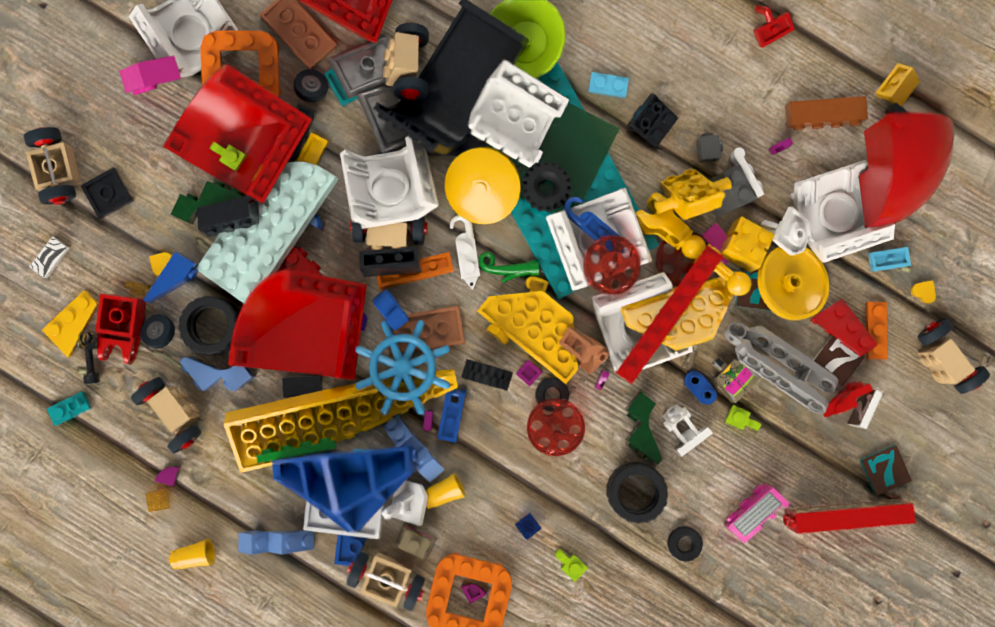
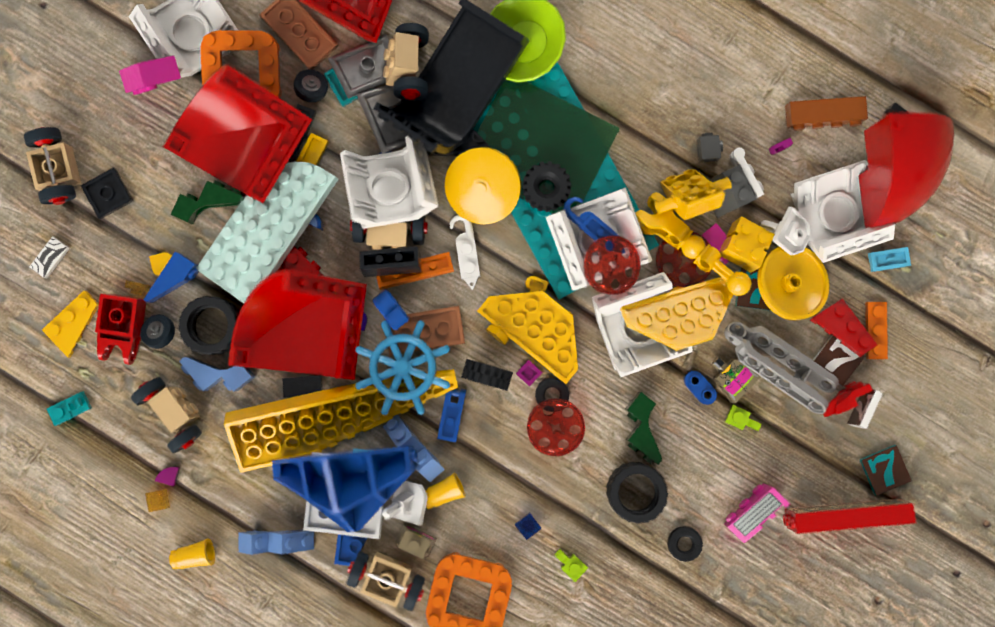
(86, 344): black bar -> none
(228, 216): black brick -> none
(230, 157): lime plate -> none
(288, 451): green plate -> none
(428, 420): magenta tile -> none
(473, 592): magenta tile -> none
(512, 271): green plant -> none
(515, 113): white slope -> none
(591, 352): nougat tile -> none
(603, 376): magenta tile -> none
(608, 85): medium azure plate -> none
(652, 120): black plate -> none
(669, 314): red plate -> none
(691, 436): white tile -> none
(773, 28): red plate -> none
(898, 84): yellow panel -> none
(924, 291): yellow tile -> none
(947, 360): tan brick -> none

